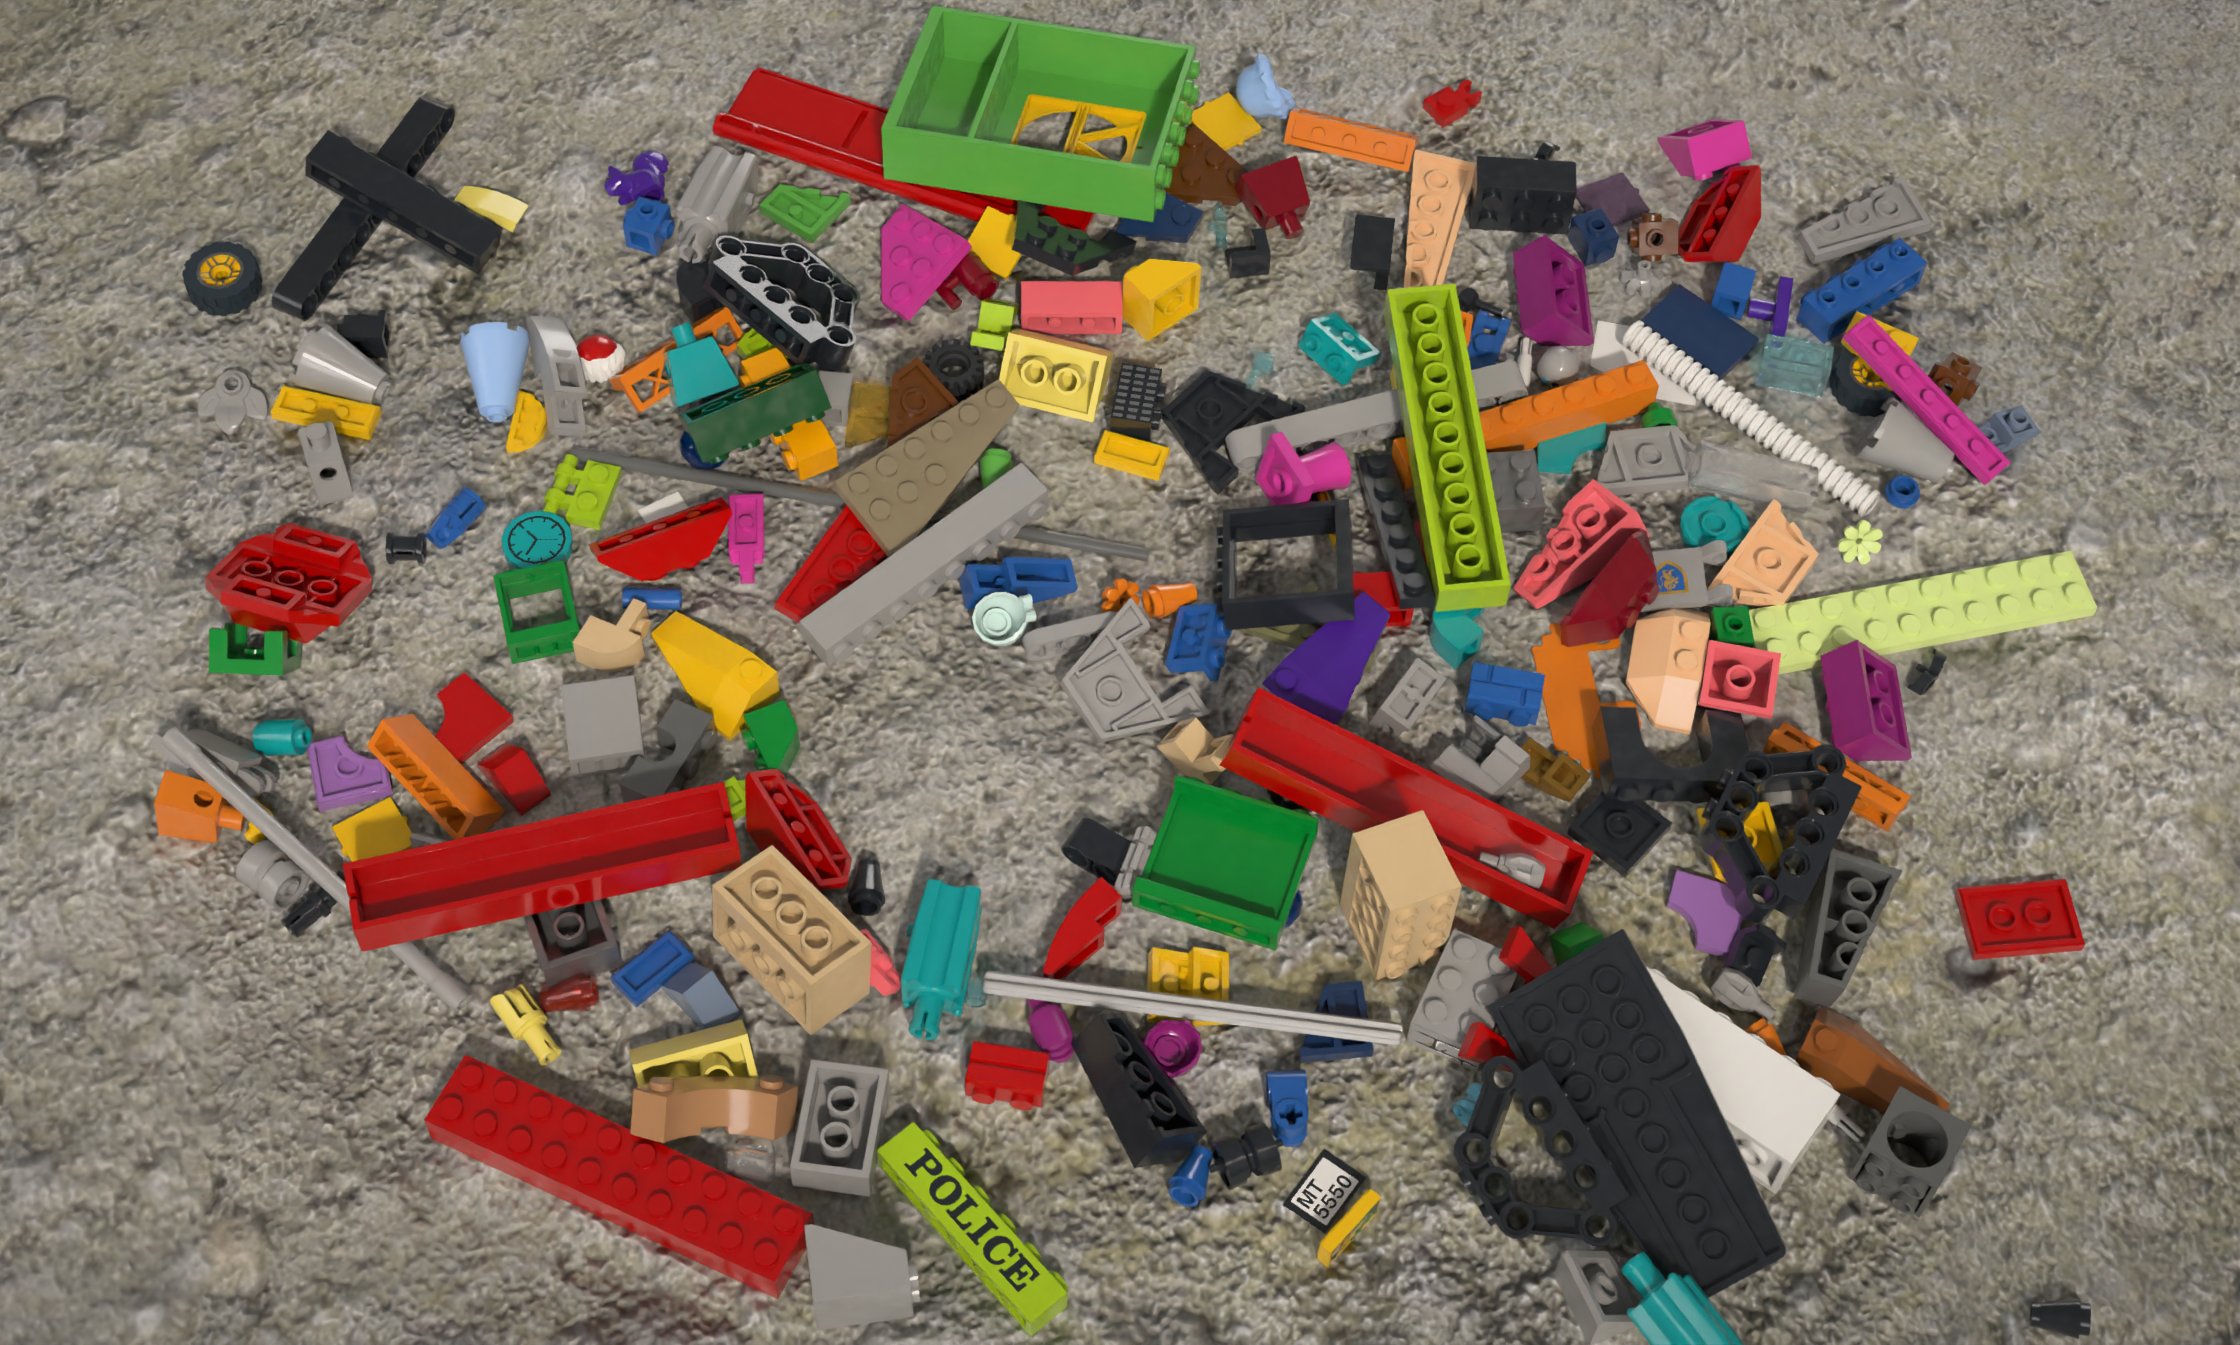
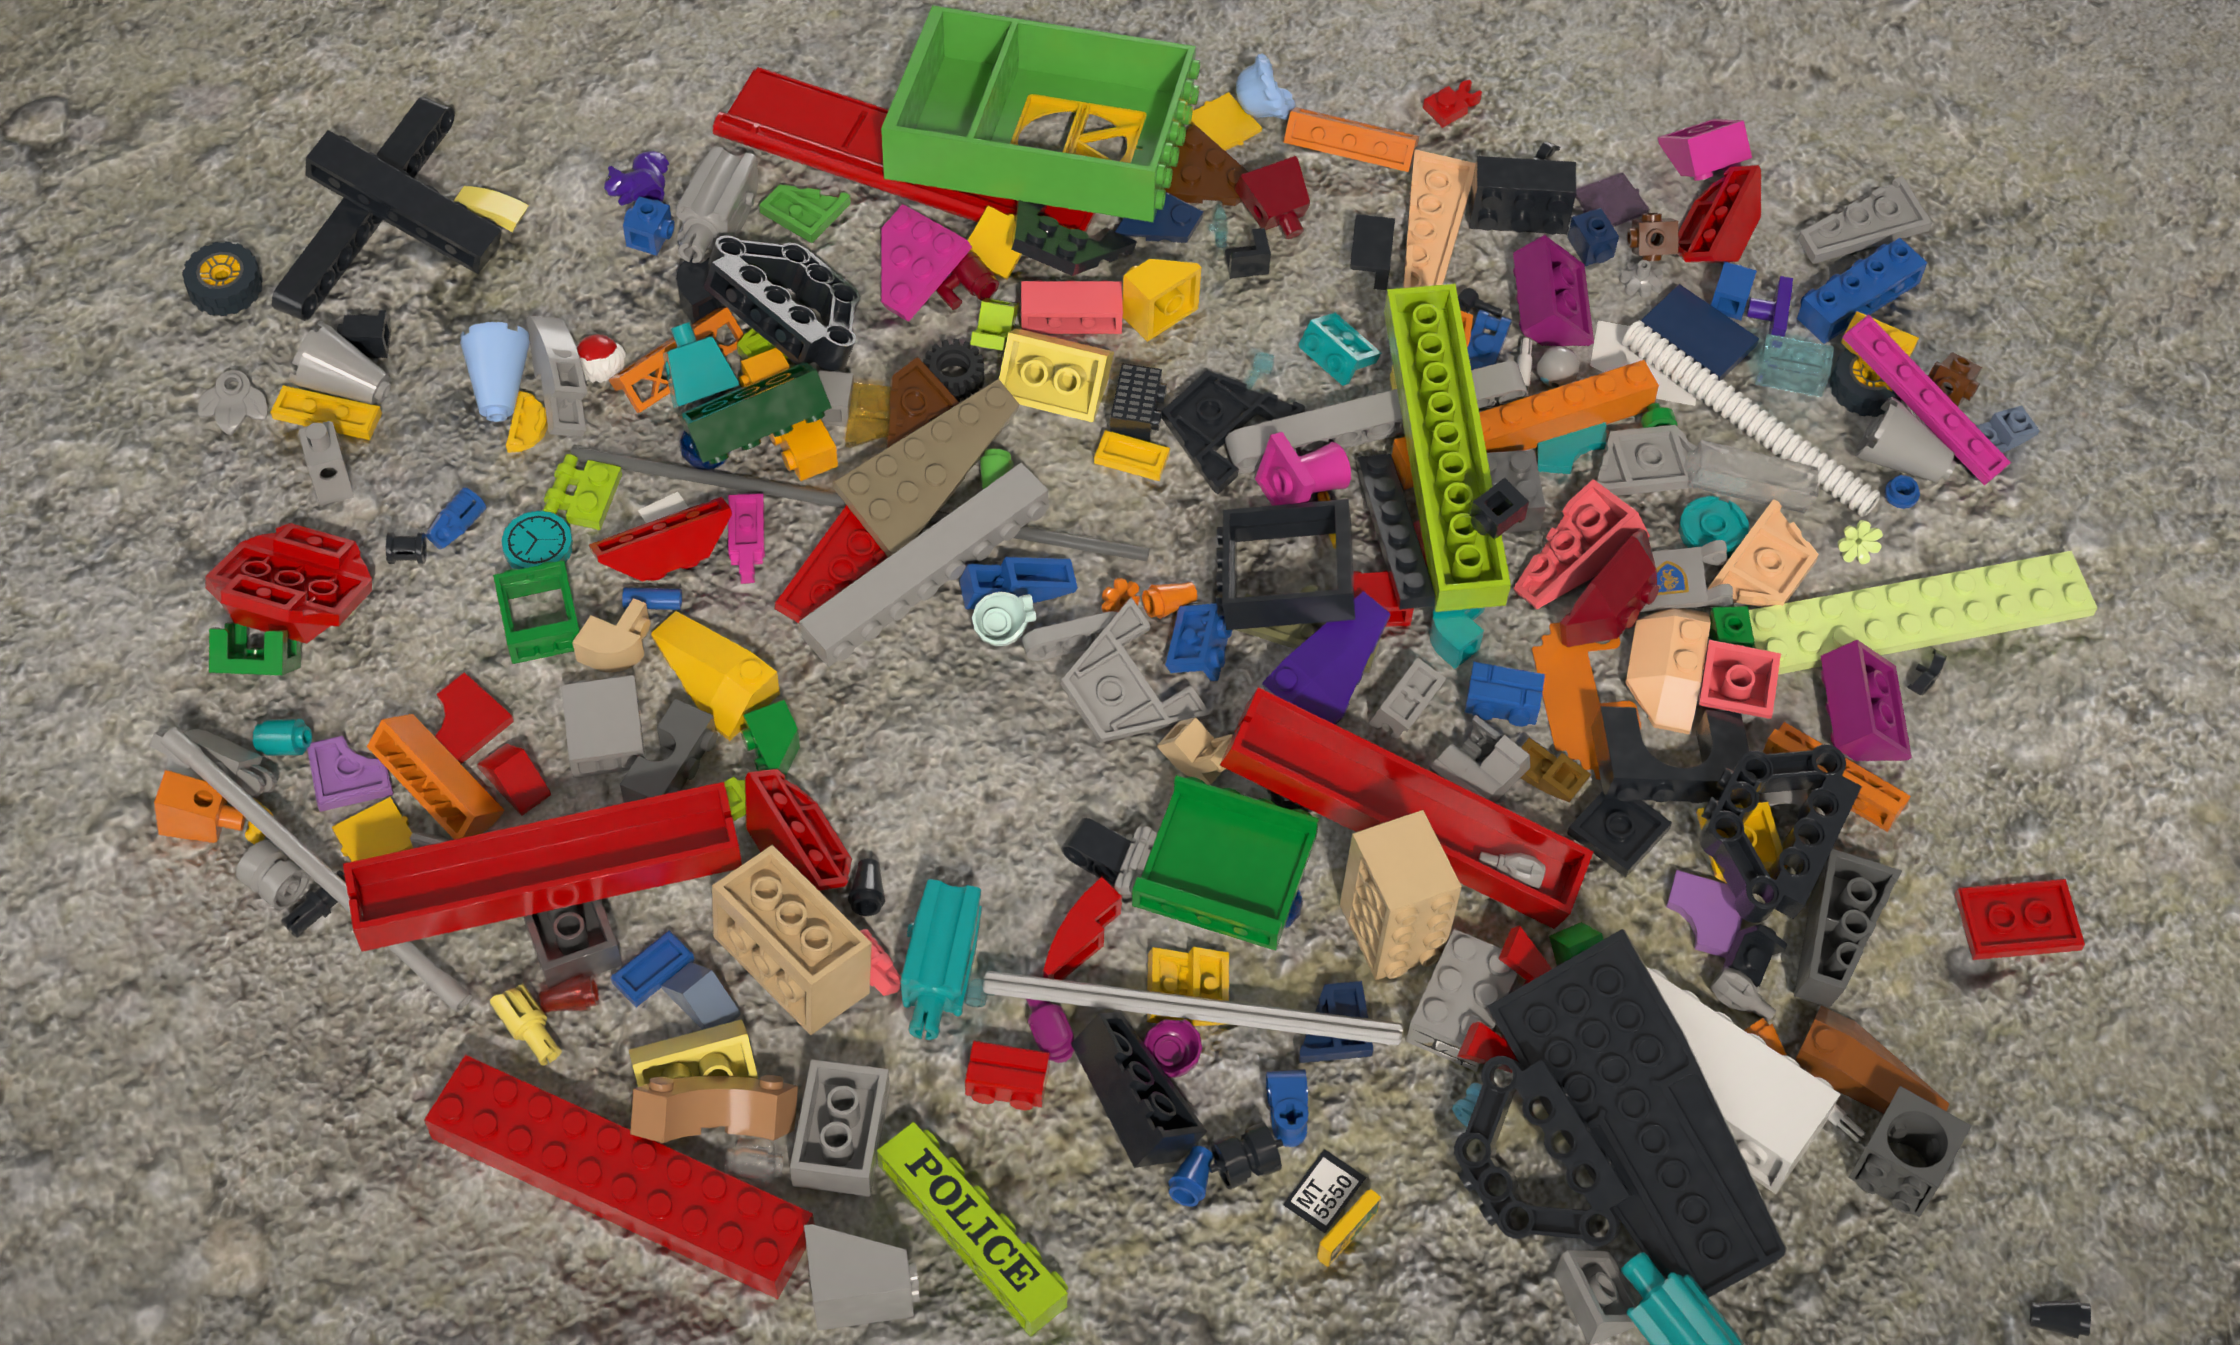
(1498, 509): none -> black brick

